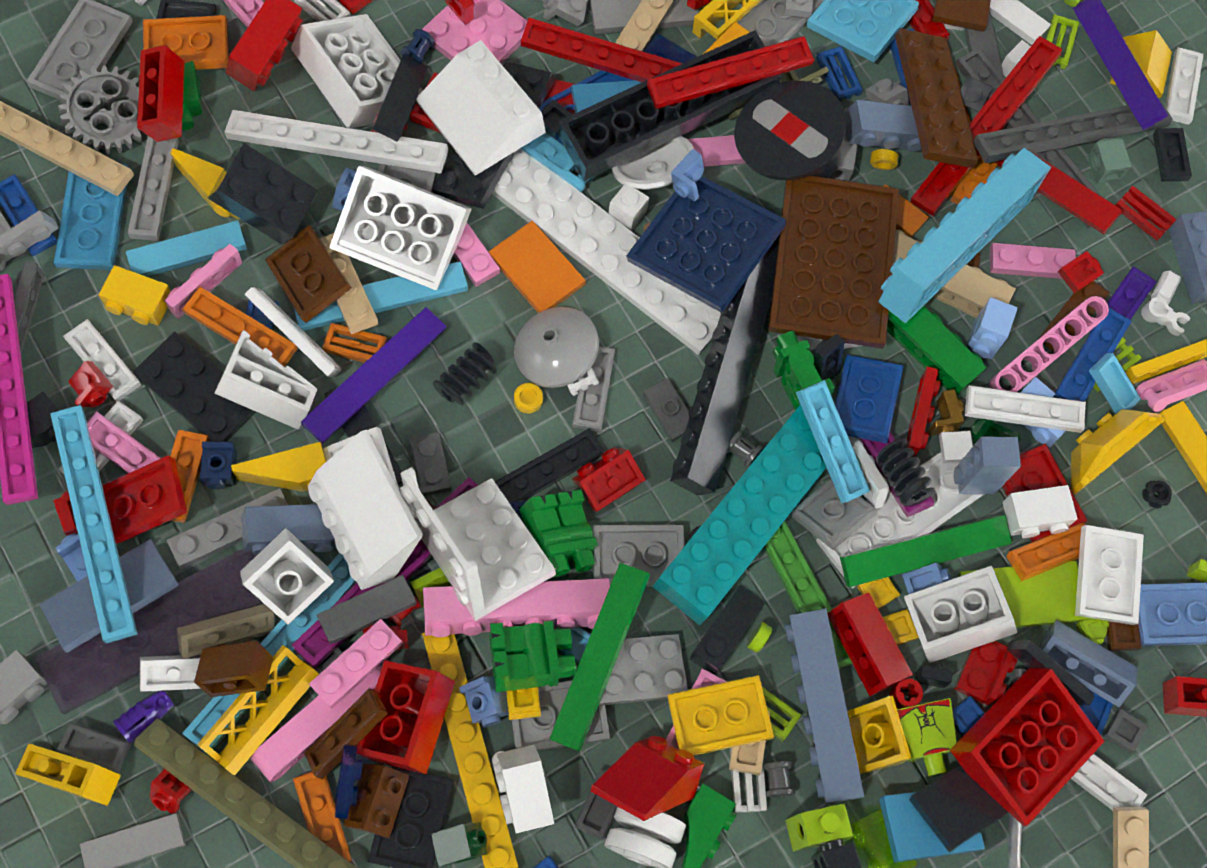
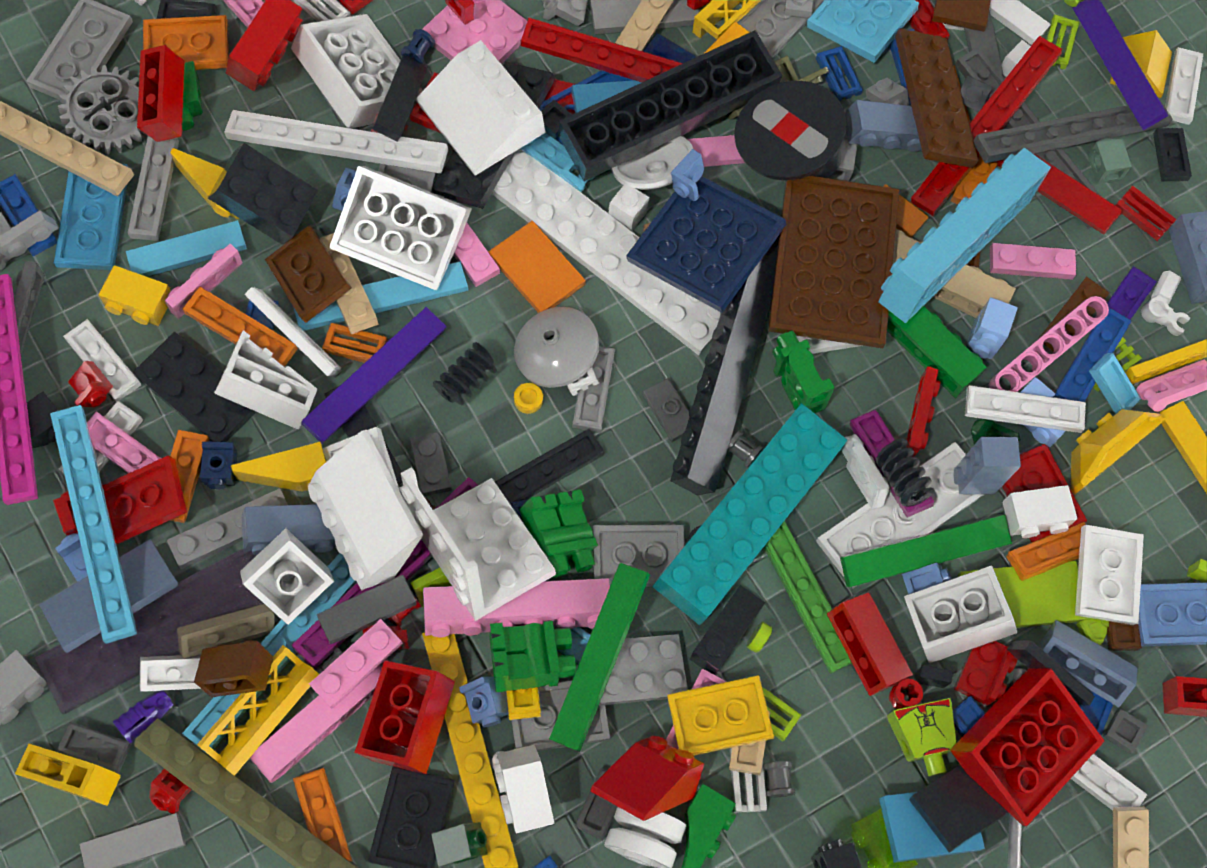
(345, 731): reddish brown tile -> none
(347, 793): clear blue plate -> none
(377, 800): reddish brown bracket -> none
(608, 477): red bracket -> none
(729, 72): red tile -> none
(819, 827): lime torso -> none
(826, 707): sand blue brick -> none
(828, 357): black plate -> none
(829, 518): light grey tile -> none
(833, 441): medium azure tile -> none
(868, 397): blue tile -> none
(878, 735): yellow slope -> none
(881, 591): yellow tile -> none
(884, 159): yellow tile -> none
(901, 627): yellow tile -> none
(951, 413): pearl gold bracket -> none
(954, 445): white tile -> none
(1081, 272): red bracket -> none
(1162, 489): black plate -> none

